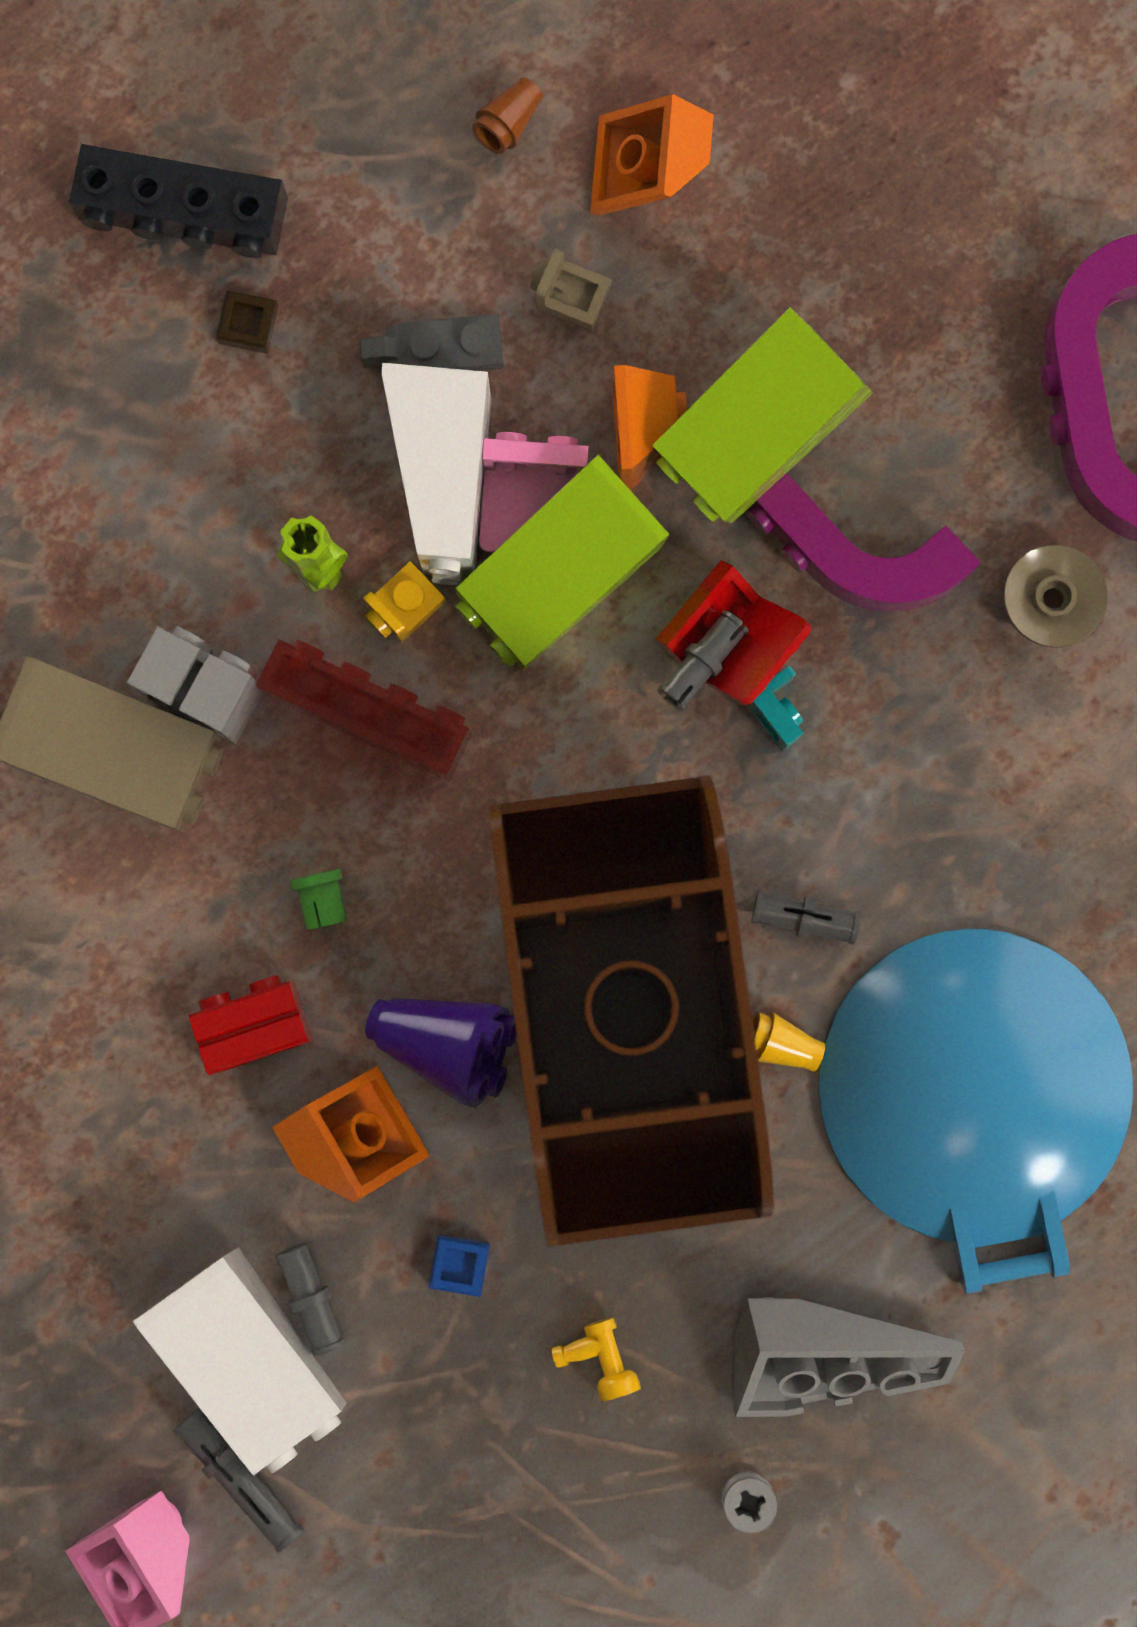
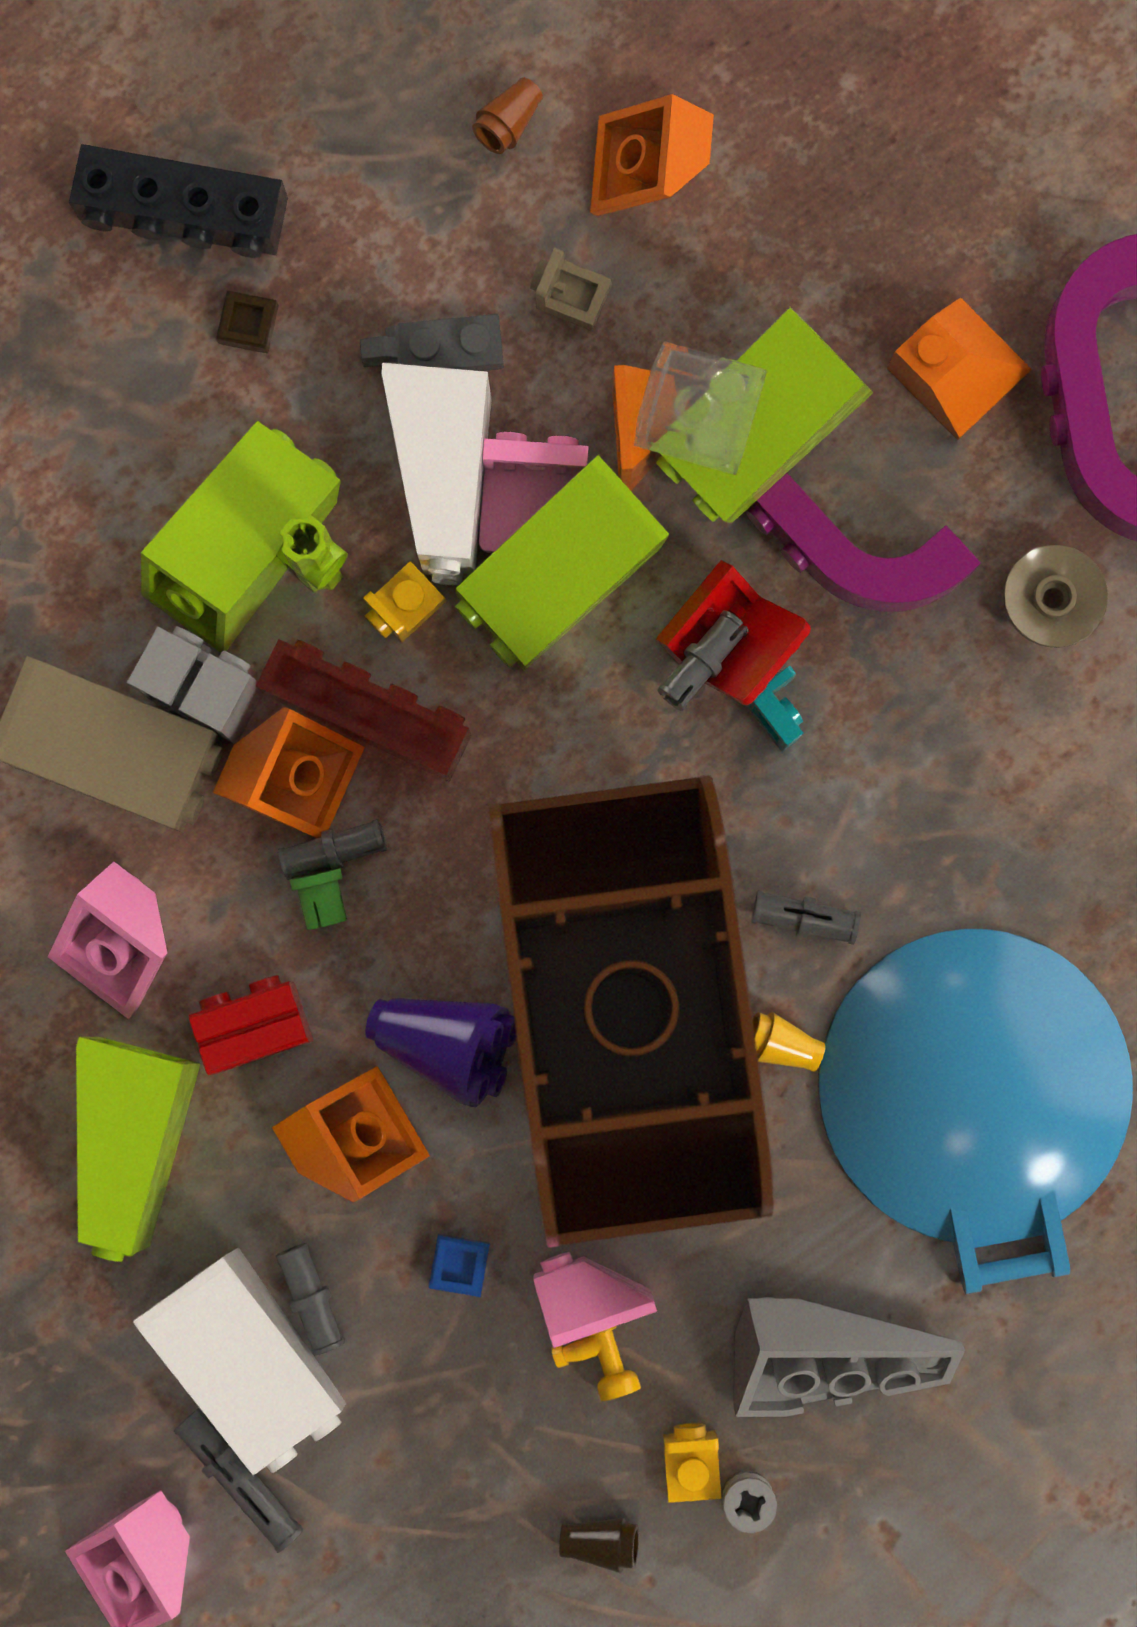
(113, 939): none -> bright pink slope
(127, 1140): none -> lime slope
(222, 545): none -> lime slope
(290, 771): none -> orange slope
(332, 849): none -> dark grey pin
(587, 1298): none -> bright pink slope
(601, 1543): none -> dark brown cone
(692, 1463): none -> yellow bracket
(699, 407): none -> clear slope
(957, 367): none -> orange slope

